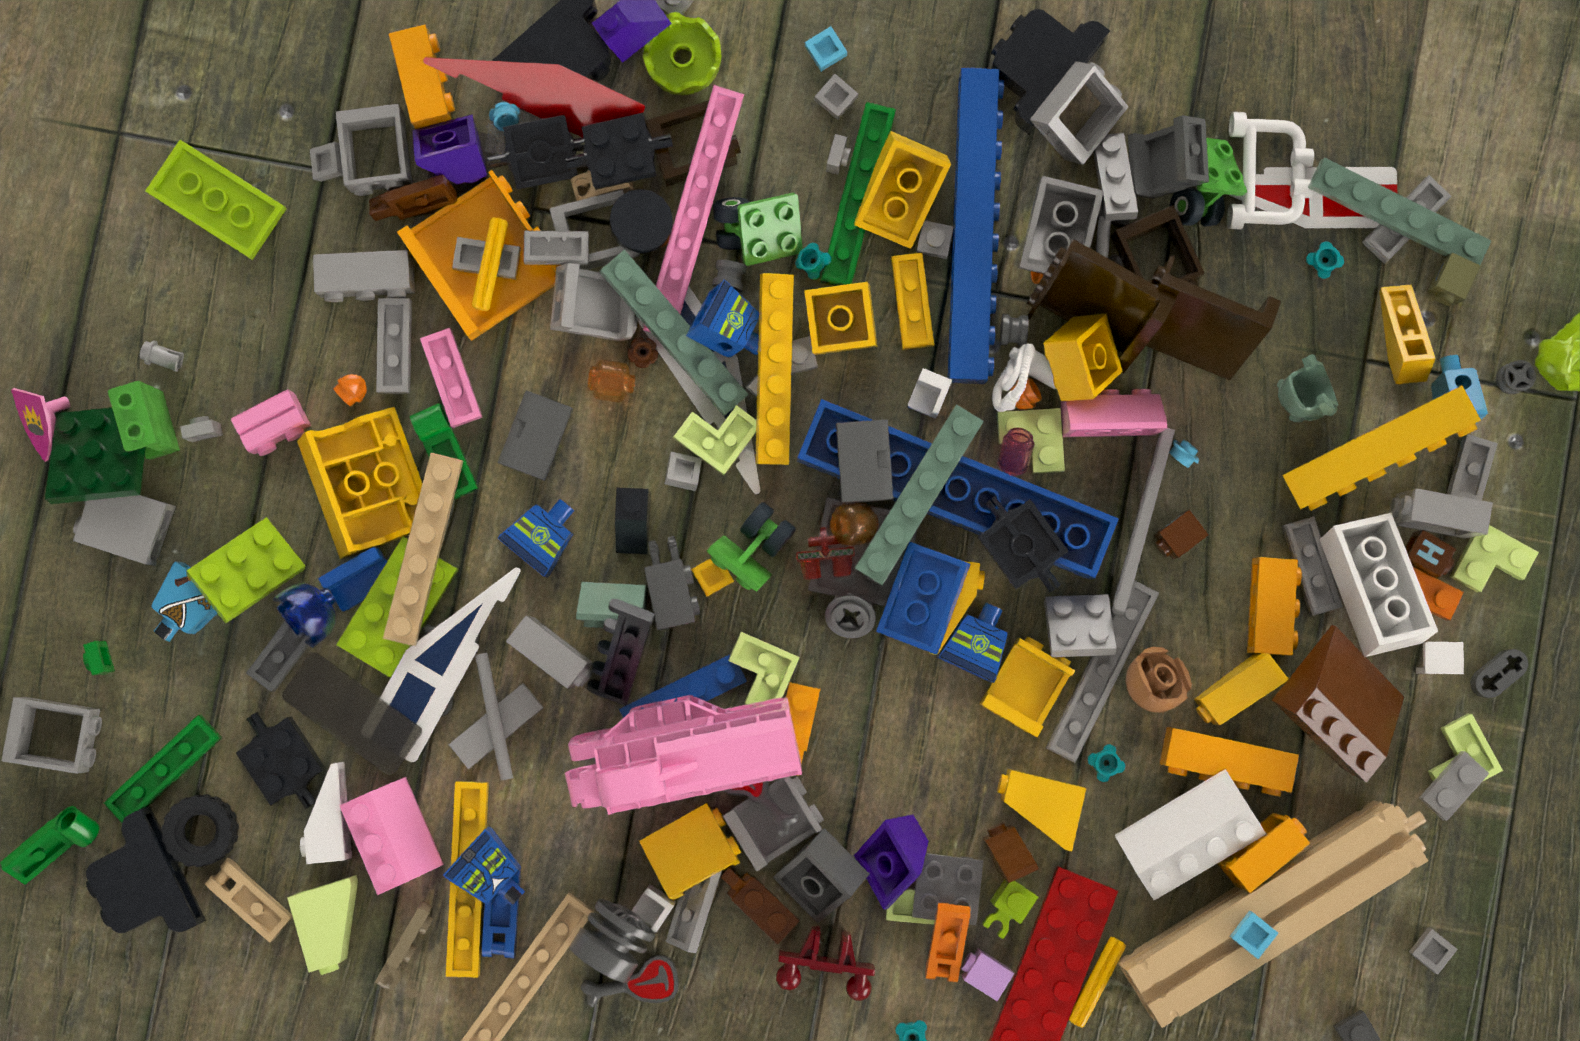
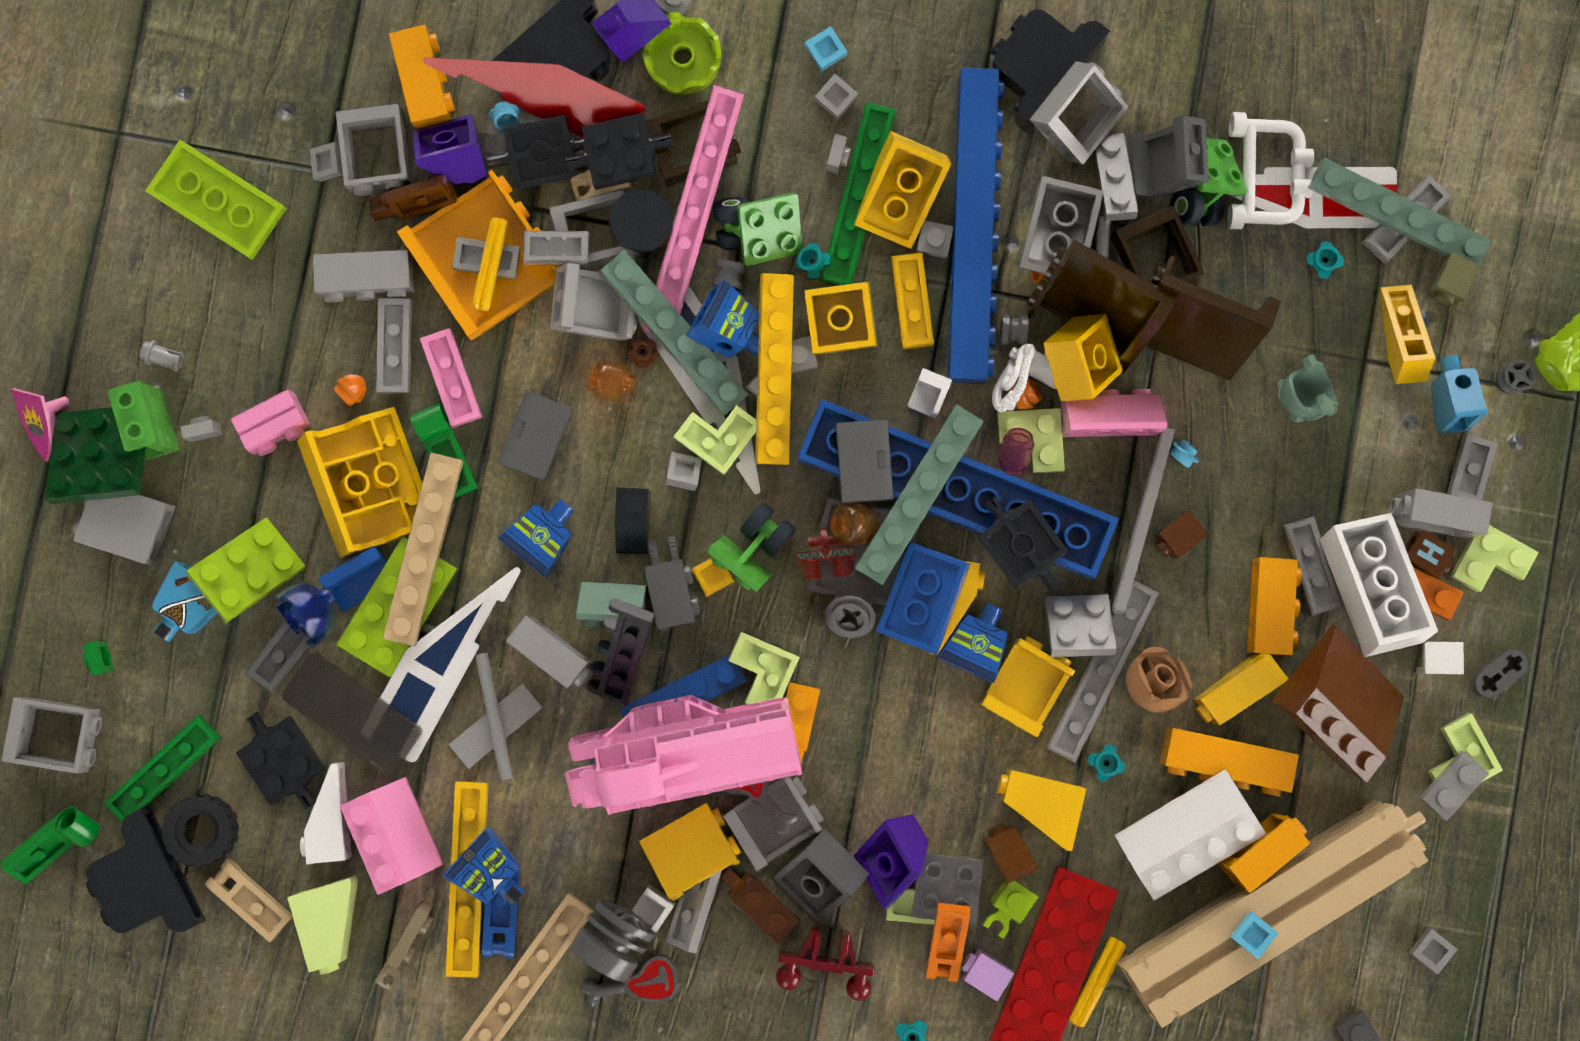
(1382, 447): yellow brick -> none

